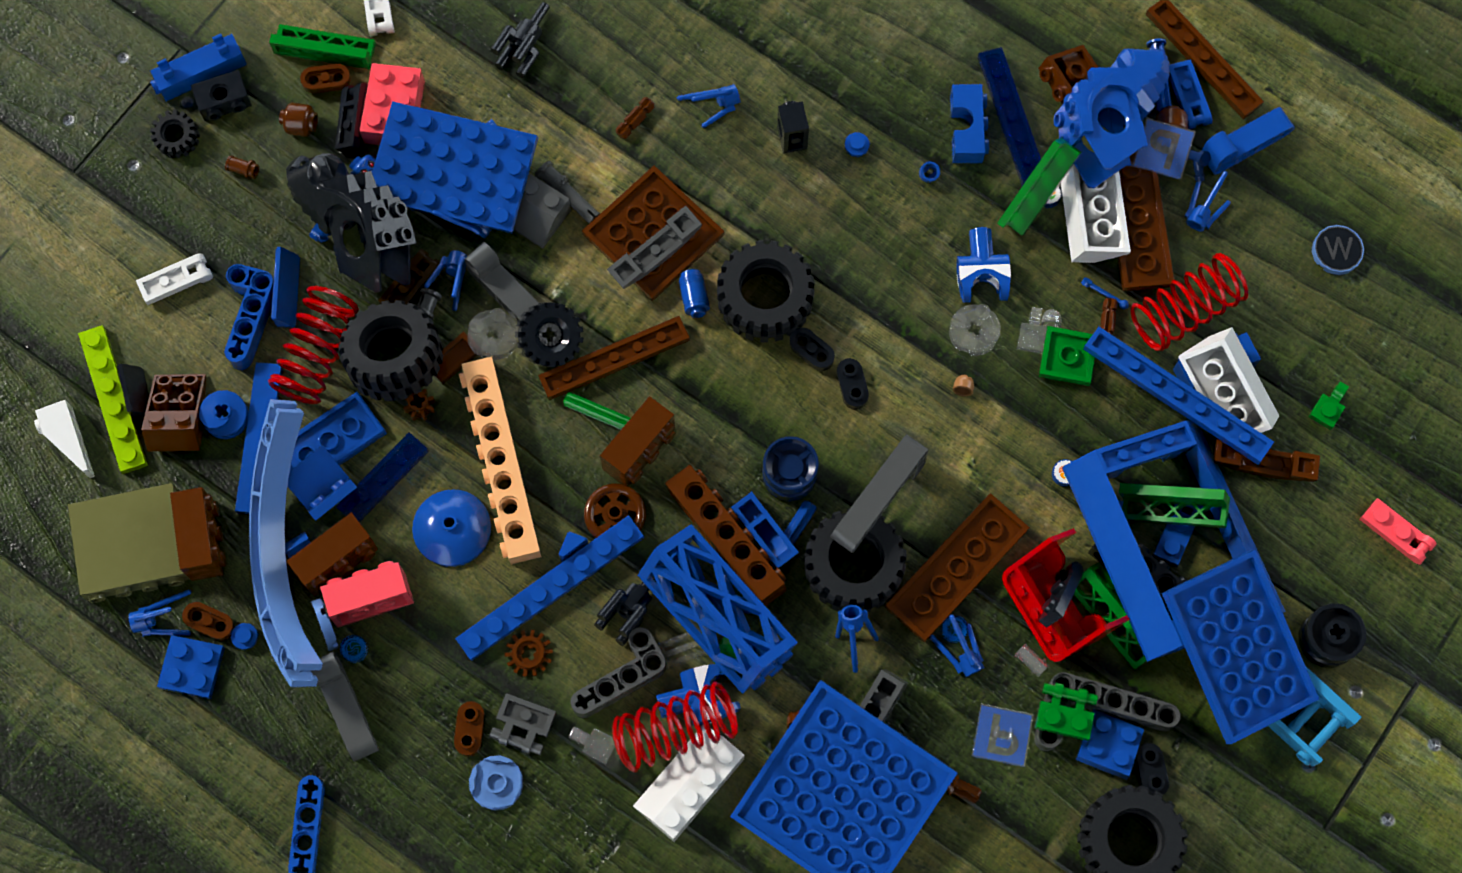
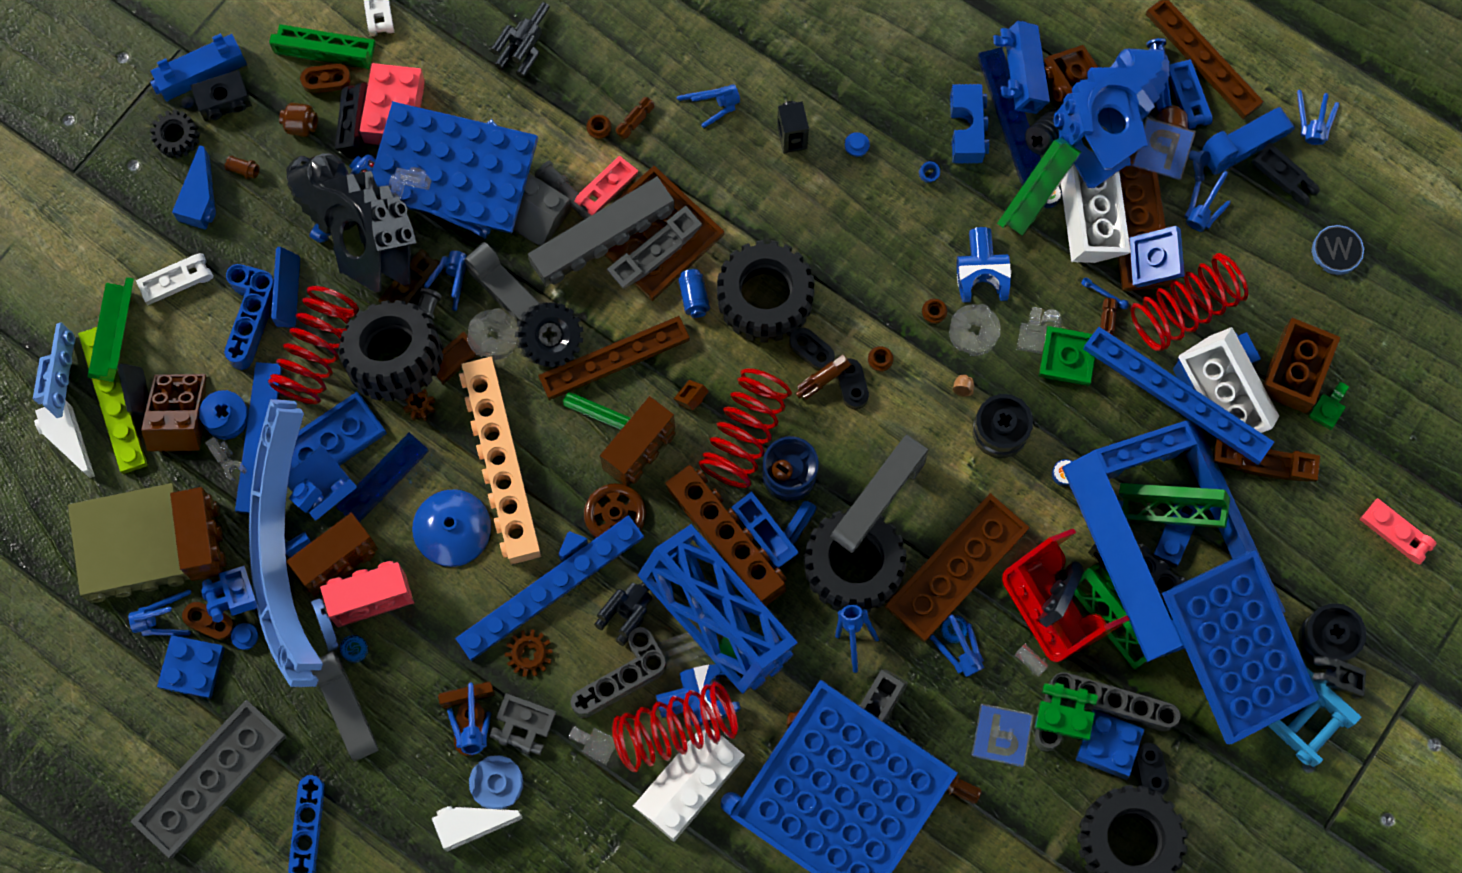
(54, 372): none -> medium blue bracket
(110, 331): none -> green fence
(196, 199): none -> blue slope
(208, 779): none -> dark grey plate
(222, 454): none -> clear plate
(237, 592): none -> blue plate
(305, 495): none -> blue plate
(414, 177): none -> clear bracket
(460, 695): none -> reddish brown tile
(466, 824): none -> white slope
(471, 739): none -> blue plant
(595, 121): none -> reddish brown plate
(601, 232): none -> dark grey brick
(606, 185): none -> coral plate
(691, 395): none -> reddish brown plate
(729, 802): none -> blue hinge
(759, 389): none -> red piece
(778, 474): none -> reddish brown hinge
(822, 377): none -> reddish brown piece
(883, 352): none -> reddish brown plate
(934, 304): none -> reddish brown plate
(1006, 439): none -> black wheel
(1026, 67): none -> blue brick
(1042, 133): none -> black piece
(1156, 256): none -> plate
(1285, 174): none -> black hinge
(1300, 365): none -> reddish brown brick
(1316, 132): none -> blue plant
(1341, 676): none -> black hinge

